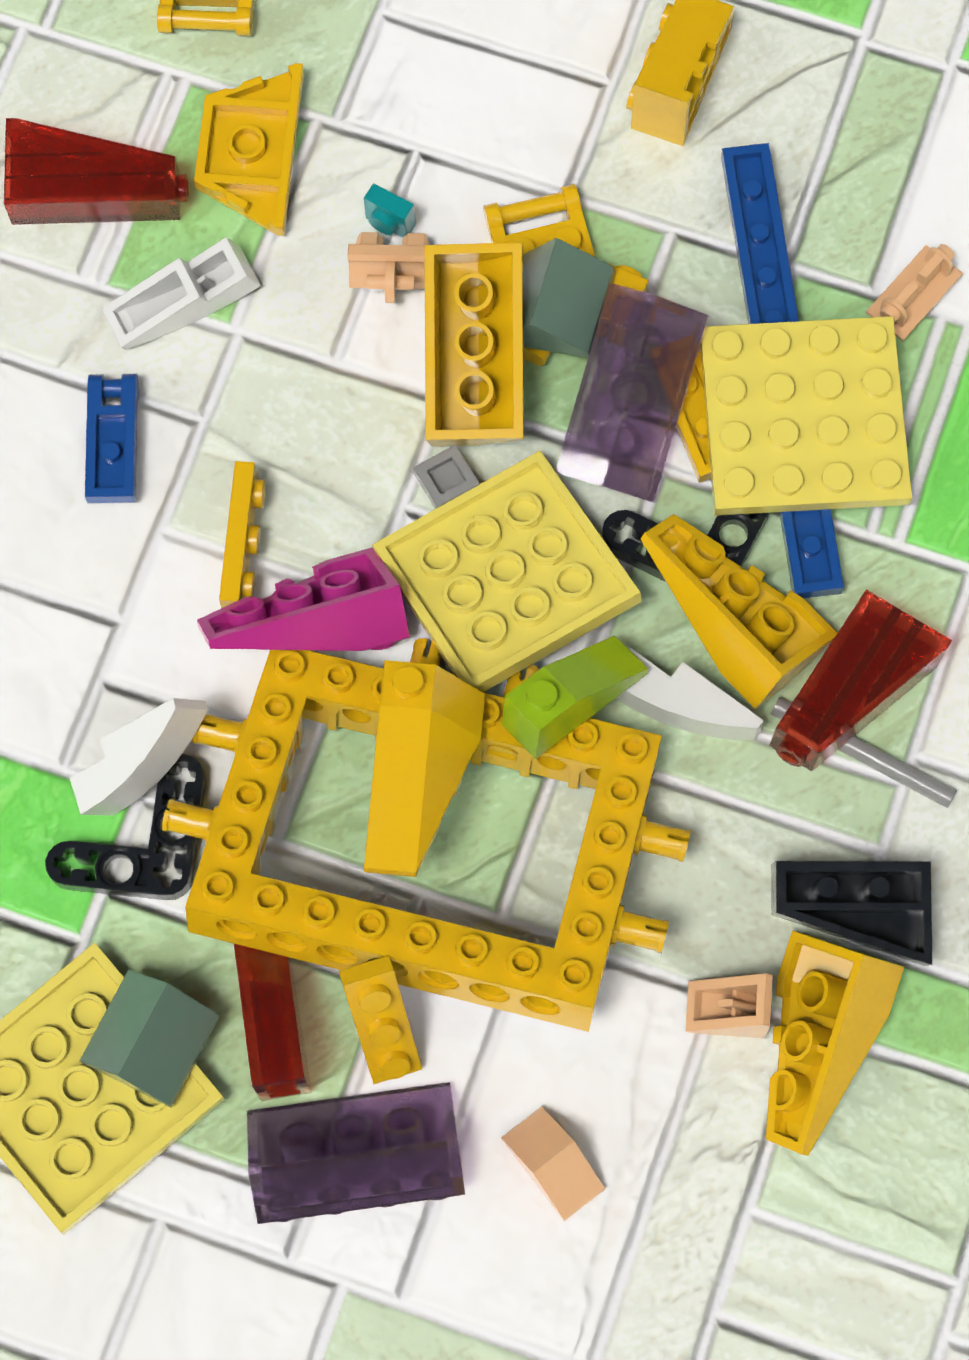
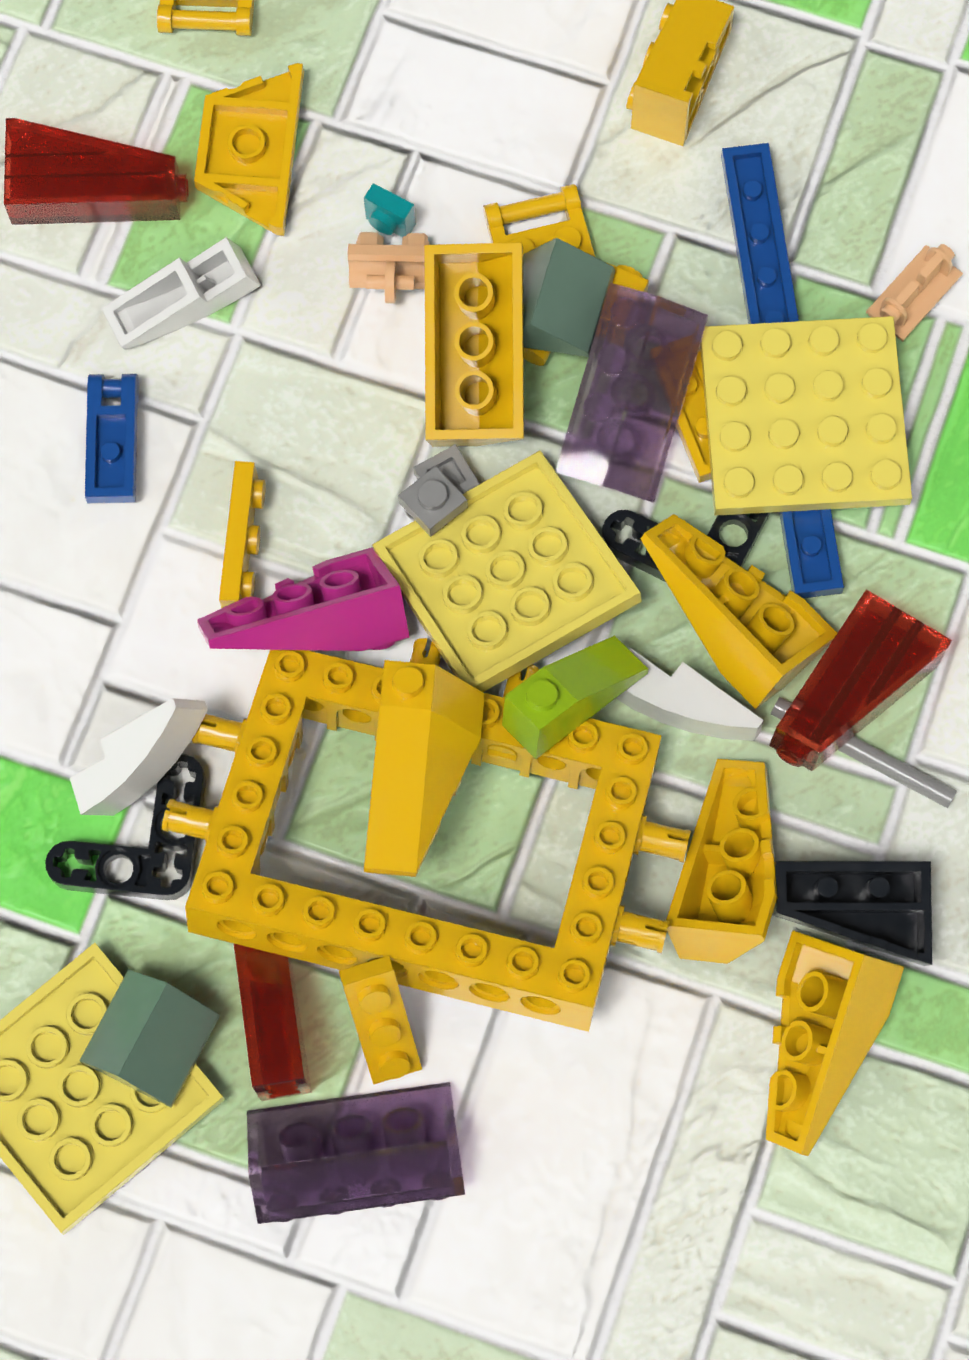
(433, 501): none -> light grey plate
(554, 1163): light nougat slope -> none
(729, 869): none -> yellow wedge
(730, 1006): light nougat slope -> none

